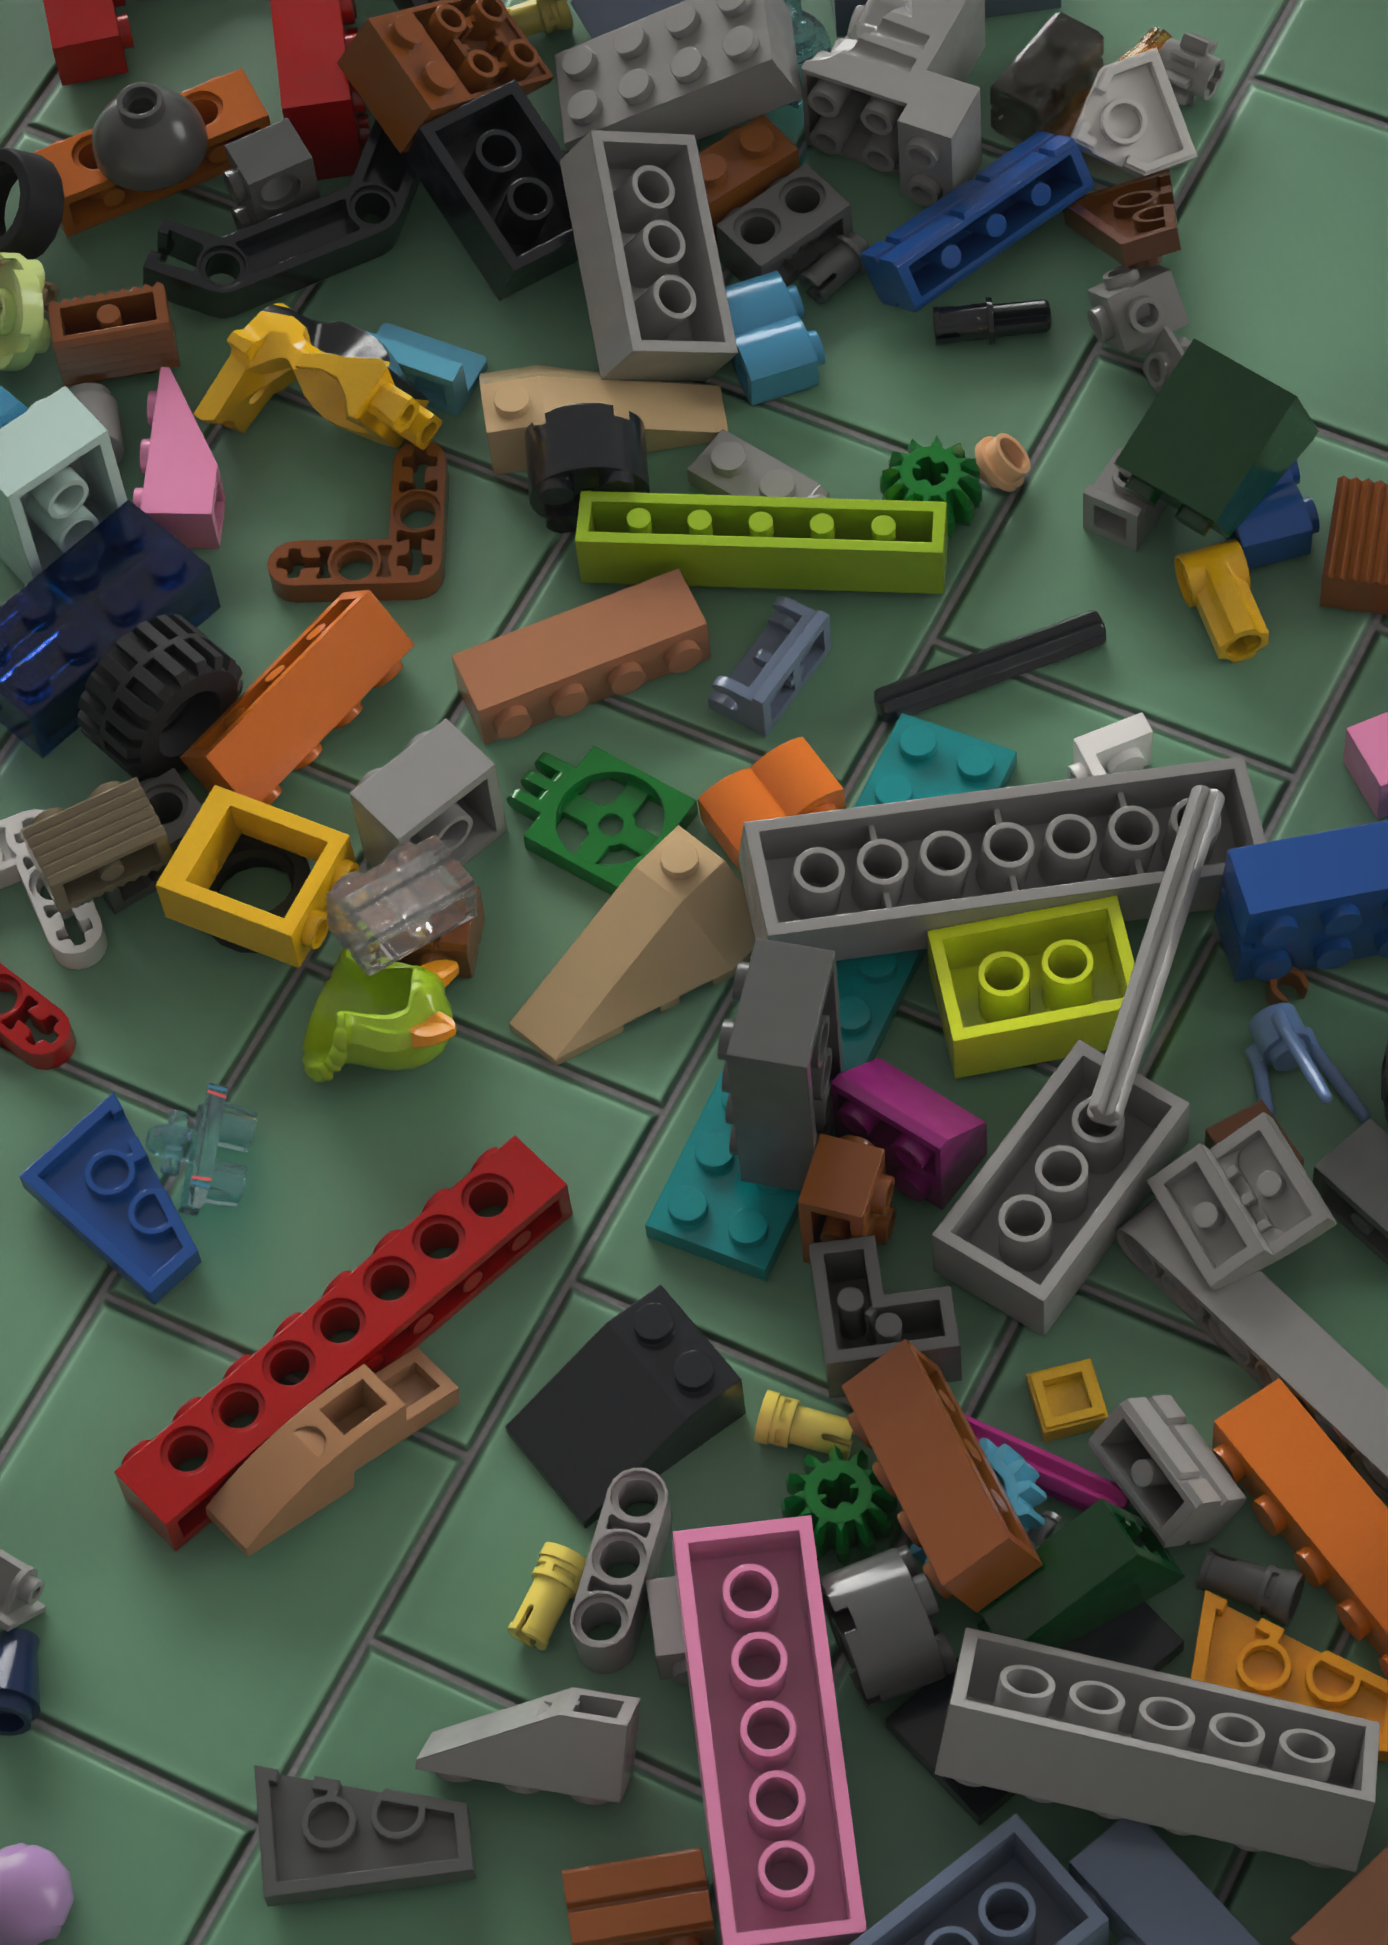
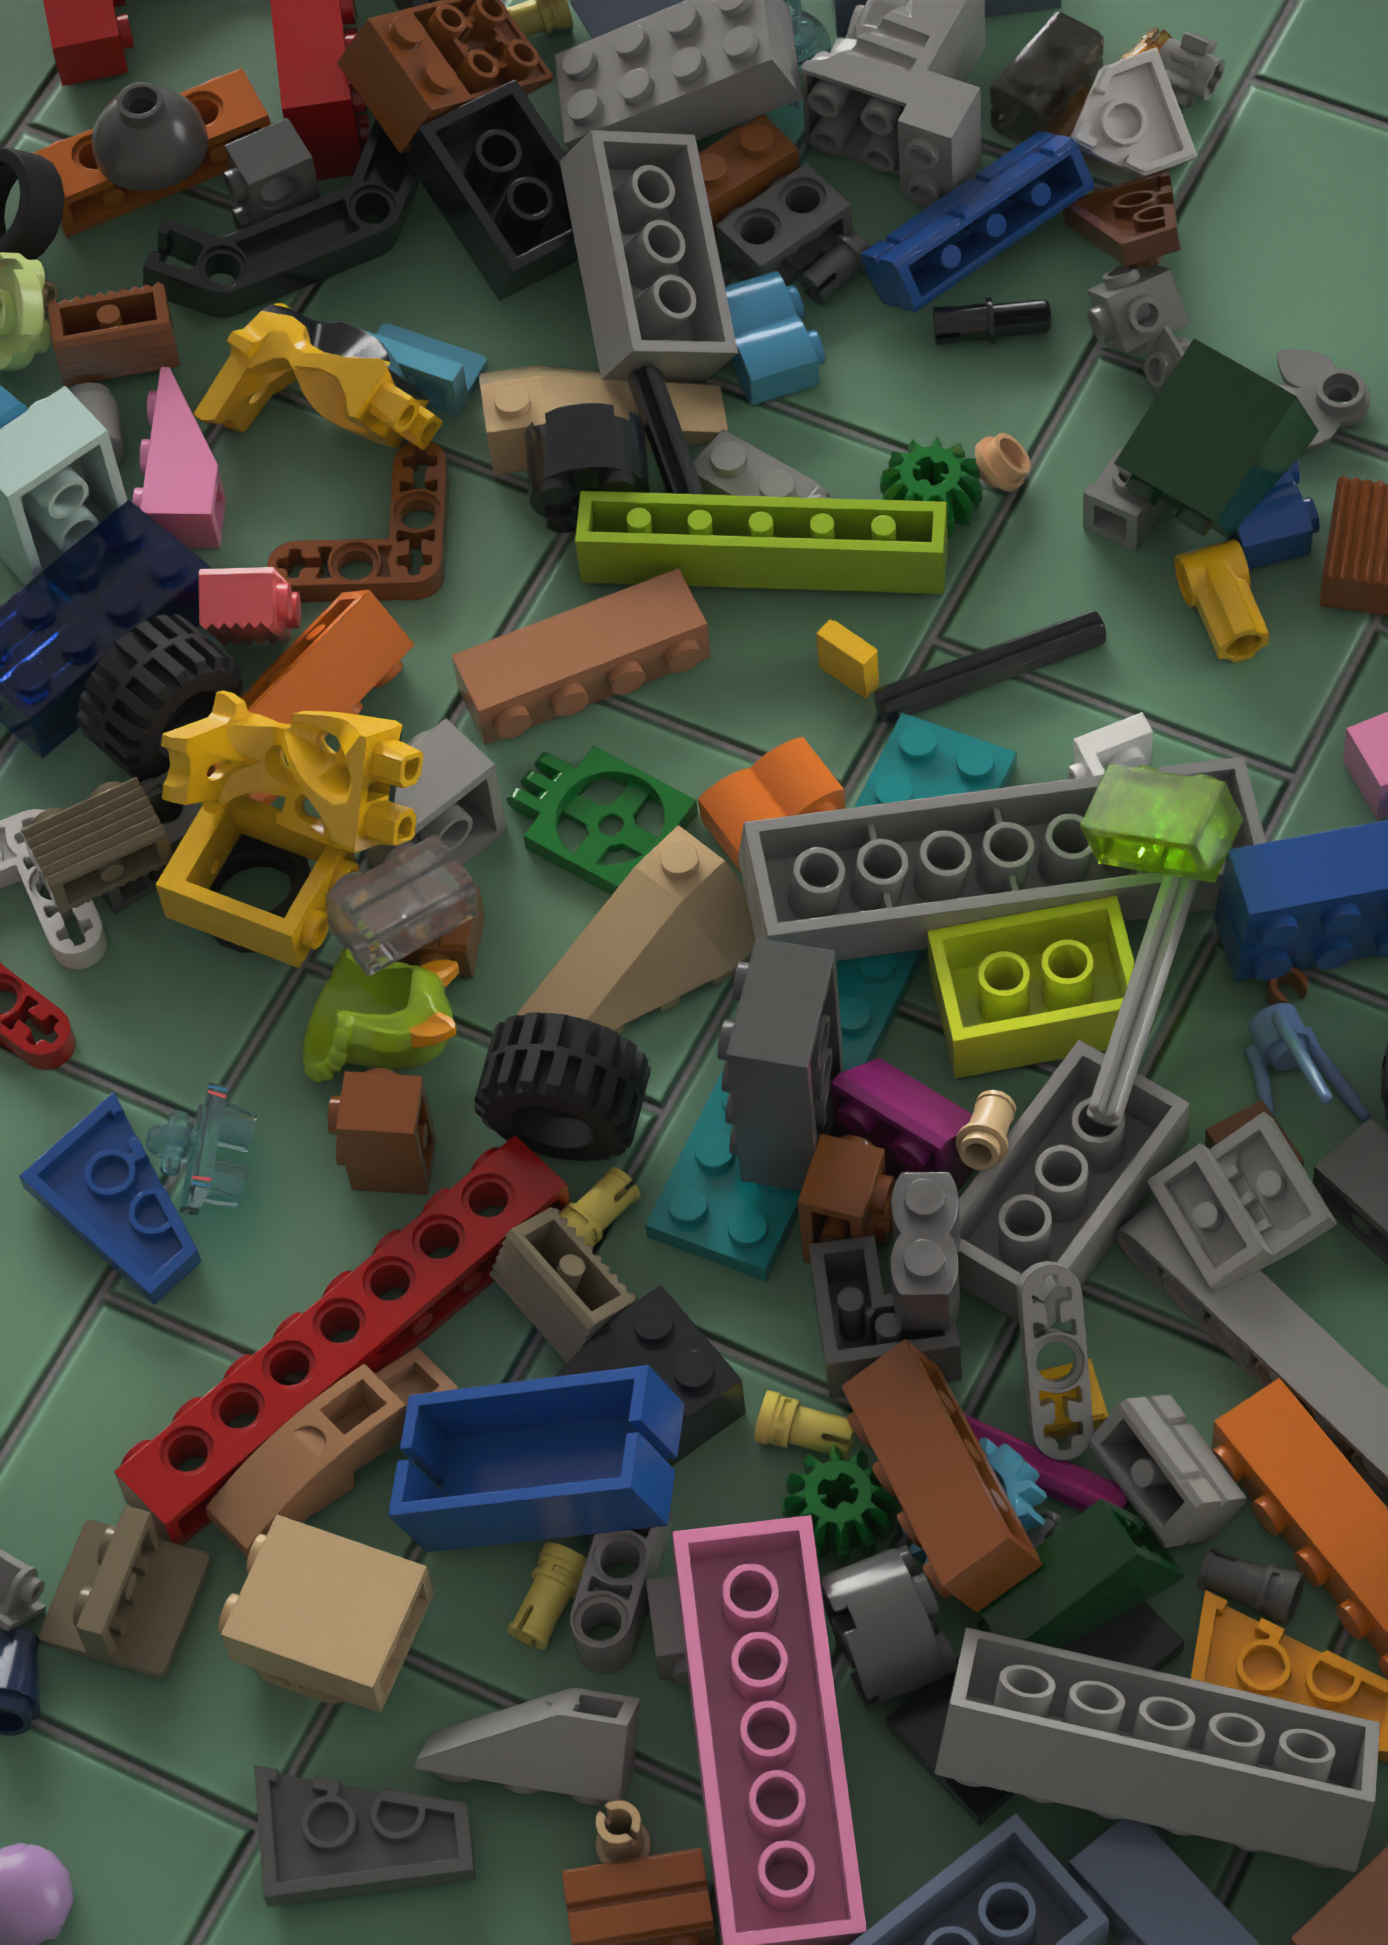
(125, 1595): none -> dark tan bracket
(247, 605): none -> coral brick
(258, 755): none -> yellow hips
(325, 1614): none -> tan brick
(384, 1131): none -> dark orange brick
(538, 1459): none -> blue piece
(558, 1282): none -> dark tan brick
(562, 1086): none -> black tyre
(600, 1205): none -> light yellow pin
(621, 1833): none -> tan pin
(664, 431): none -> black axle
(774, 667): sand blue hinge -> none
(848, 658): none -> yellow tile
(925, 1251): none -> flat silver brick
(984, 1140): none -> tan pin
(1043, 1412): none -> light grey beam
(1161, 822): none -> clear neon green brick
(1318, 385): none -> light grey plate

